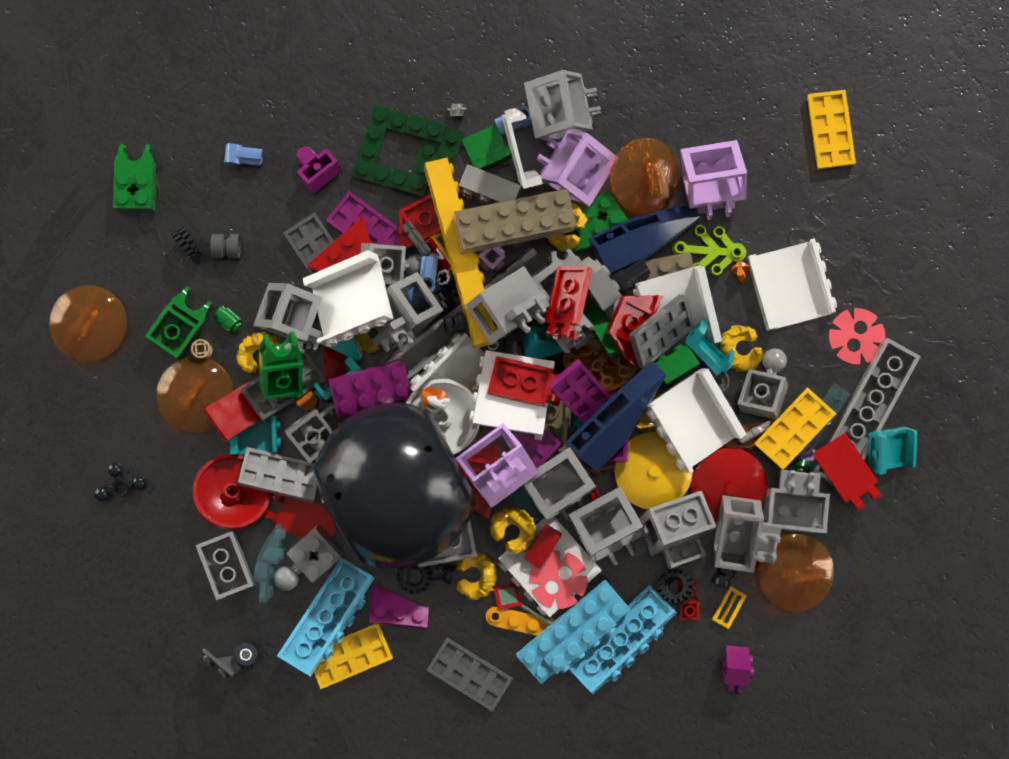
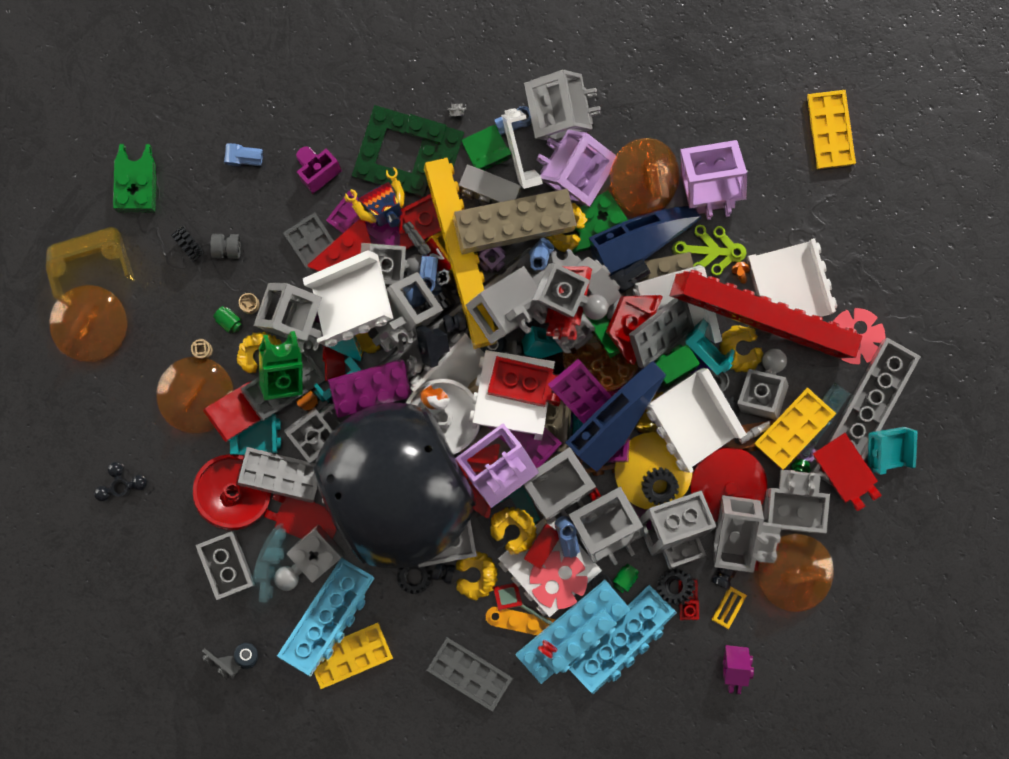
(105, 240): none -> clear yellow windscreen
(179, 318): green brick -> none
(248, 300): none -> tan wheel
(381, 204): none -> torso
(395, 610): magenta wing -> none
(414, 365): none -> light grey plate
(431, 345): none -> black brick
(540, 254): none -> medium blue piece
(547, 649): none -> red bush
(567, 537): none -> medium blue piece
(573, 295): none -> light grey brick
(625, 578): none -> green brick
(667, 494): none -> black tyre
(765, 315): none -> red brick

